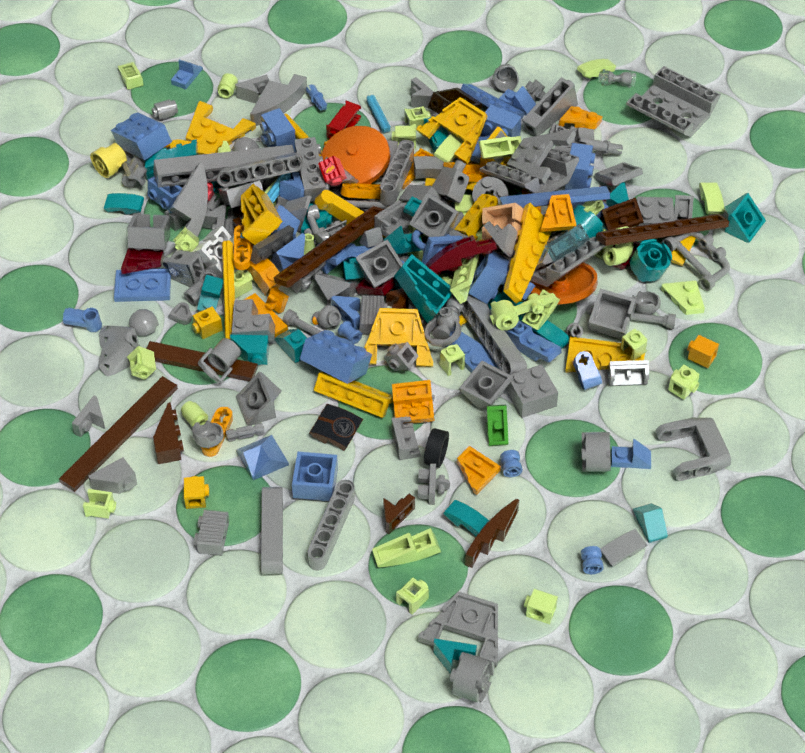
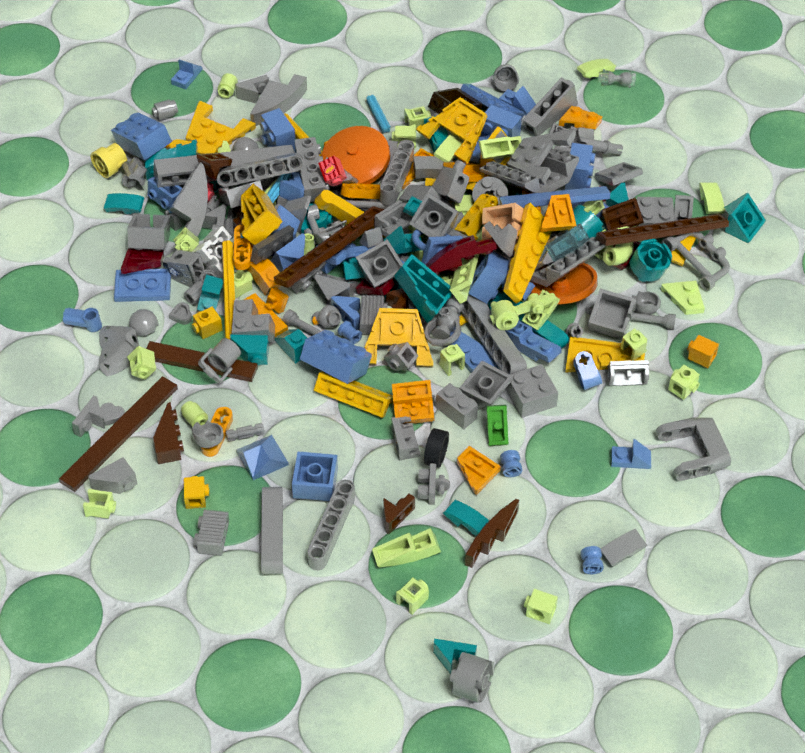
(111, 413): none -> light grey tile
(130, 75): yellowish green slope -> none
(213, 162): none -> reddish brown slope
(258, 399): light grey slope -> none
(317, 97): medium blue axle -> none
(335, 426): black slope -> none
(343, 119): red window -> none
(420, 93): light grey slope -> none
(457, 406): none -> light grey brick
(467, 617): light grey wing -> none
(535, 89): light grey gear -> none
(596, 452): light grey brick -> none
(651, 522): slope -> none
(676, 99): light grey slope -> none

